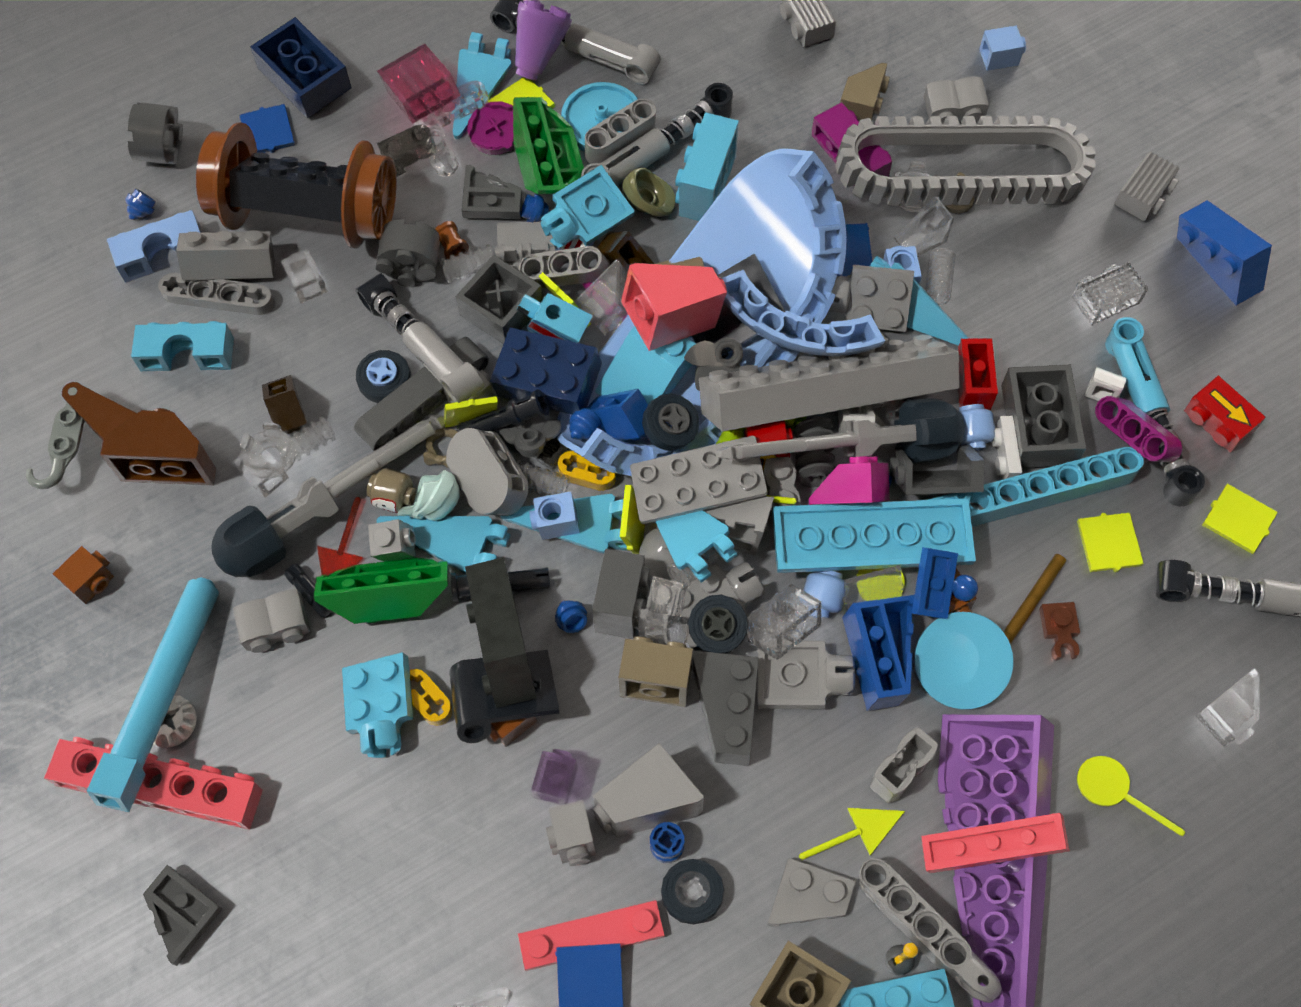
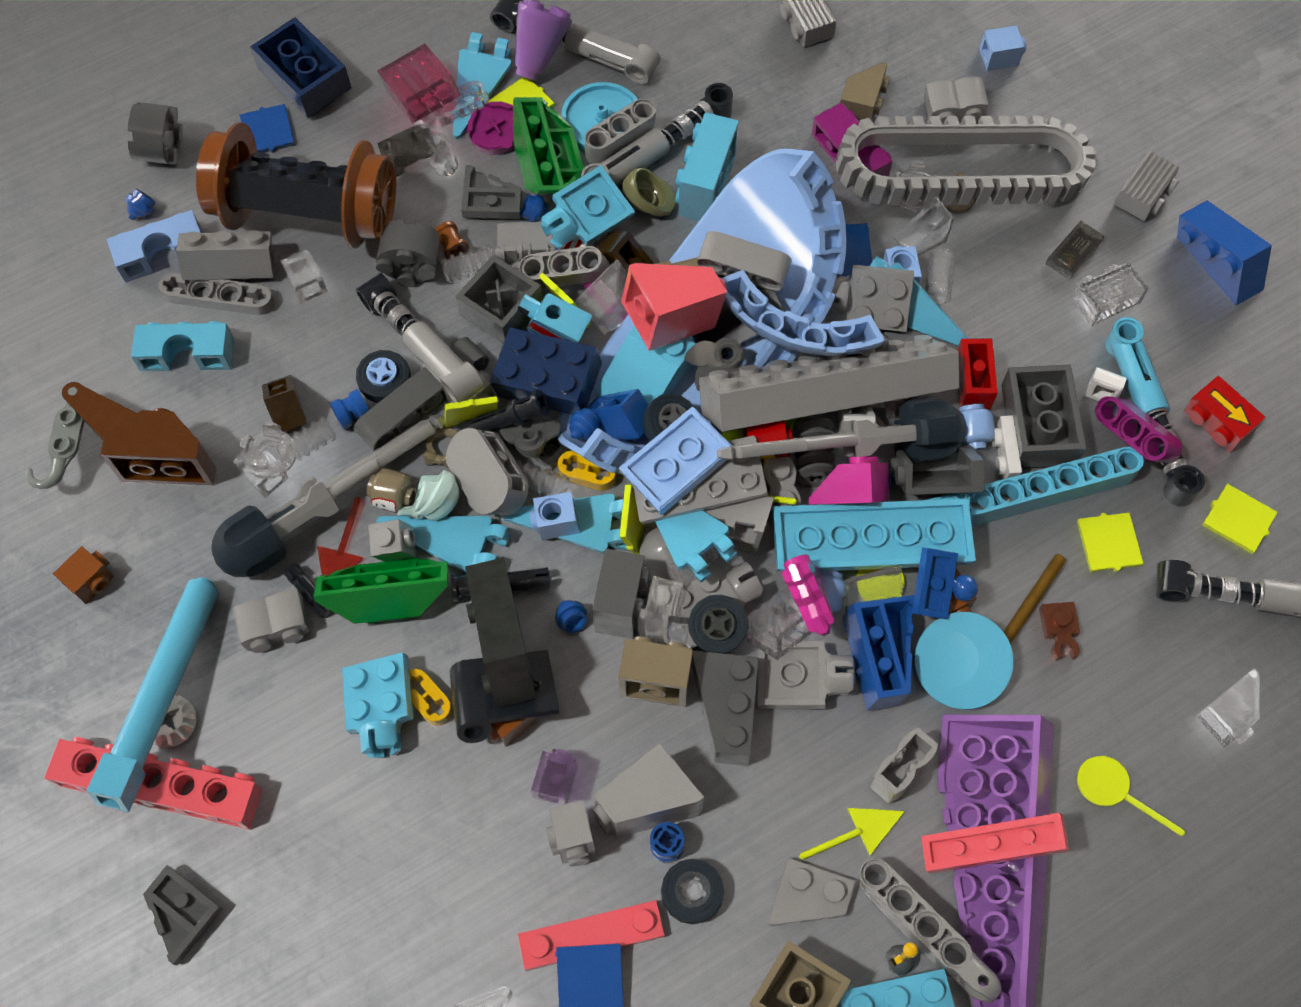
(349, 409): none -> blue wheel
(675, 460): none -> light blue tile
(730, 254): none -> light grey beam
(809, 593): none -> dark pink rock
(1075, 250): none -> clear smoke tile

